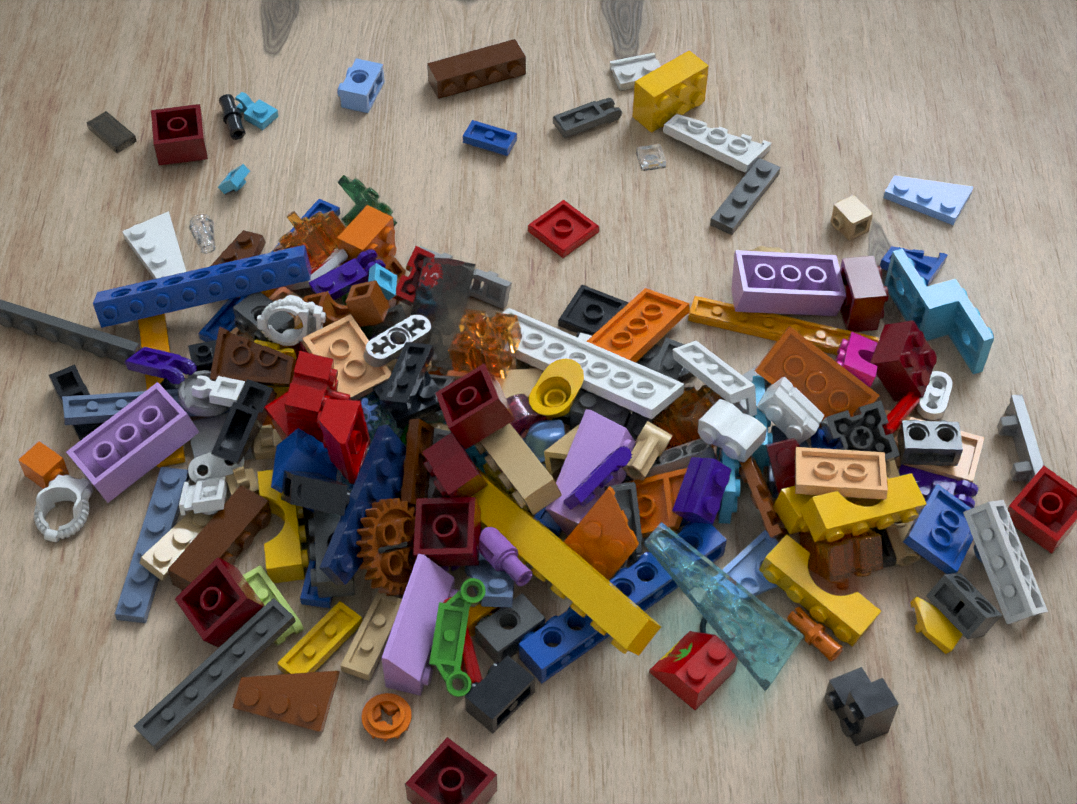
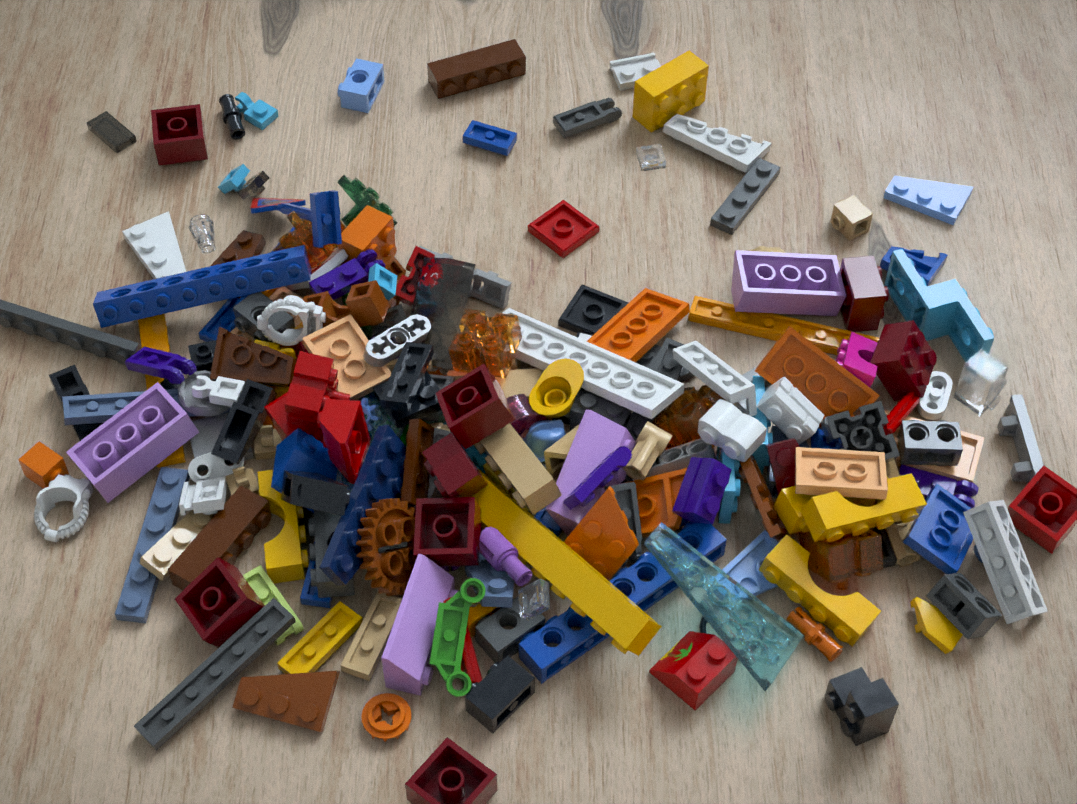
(253, 186): none -> clear smoke plate
(323, 214): none -> blue piece
(534, 599): none -> clear plate
(981, 382): none -> clear brick

